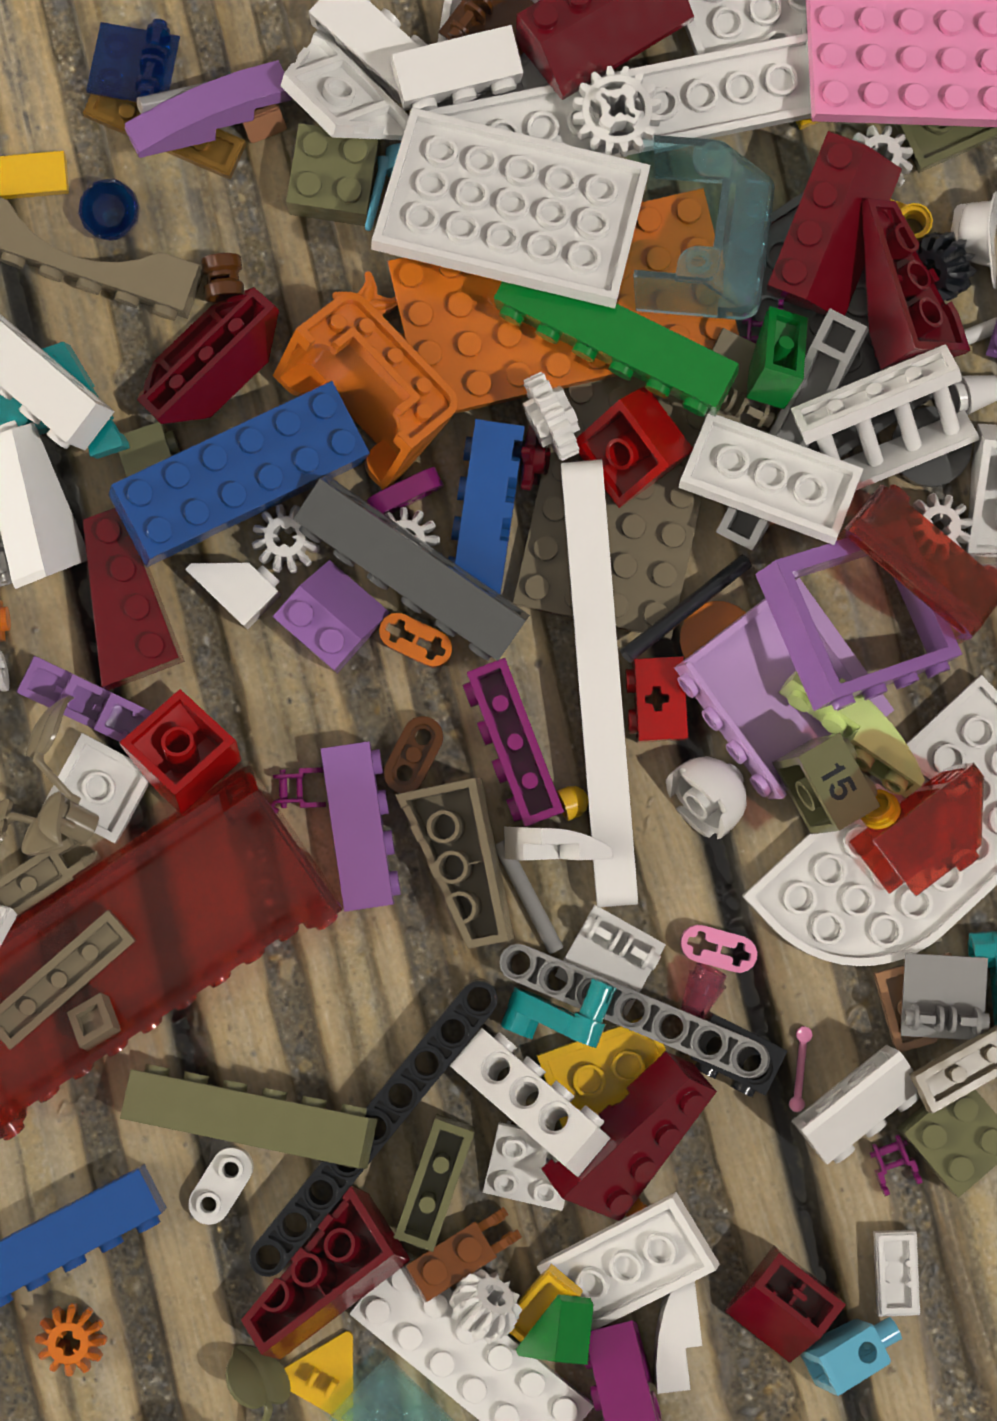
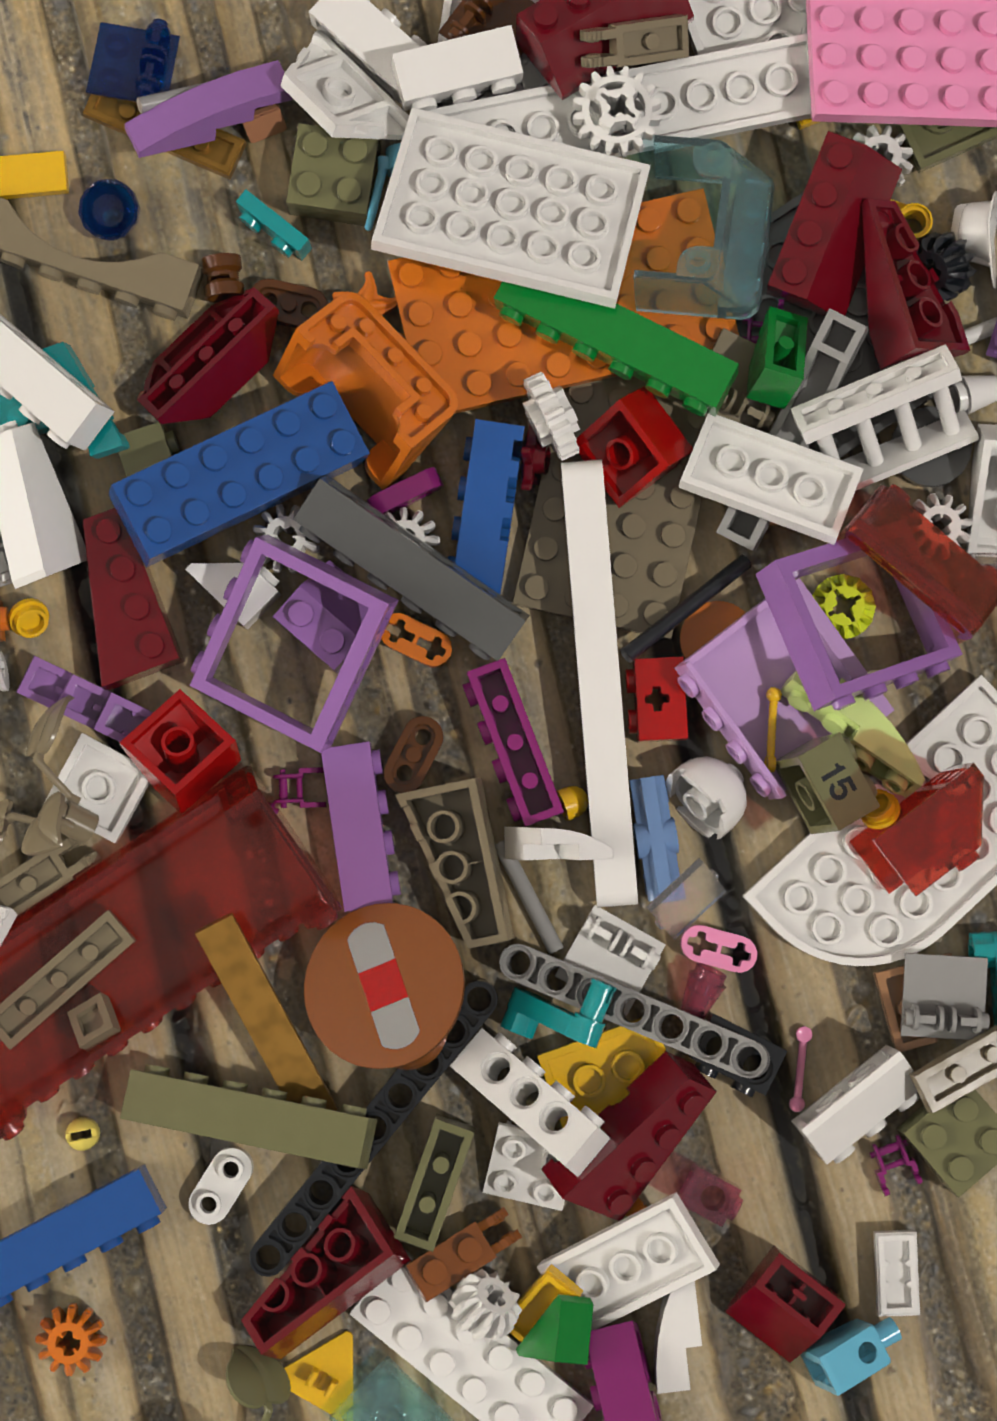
(29, 618): none -> yellow plate
(82, 1124): none -> light yellow hinge
(261, 1011): none -> pearl gold tile
(285, 236): none -> teal plate
(291, 300): none -> reddish brown plate
(352, 671): none -> medium lavender window
(385, 987): none -> dark orange piece
(639, 41): none -> dark tan hinge
(654, 834): none -> medium blue piece
(686, 899): none -> clear piece
(701, 1178): none -> clear pink brick
(773, 696): none -> yellow hinge
(847, 587): none -> neon yellow gear

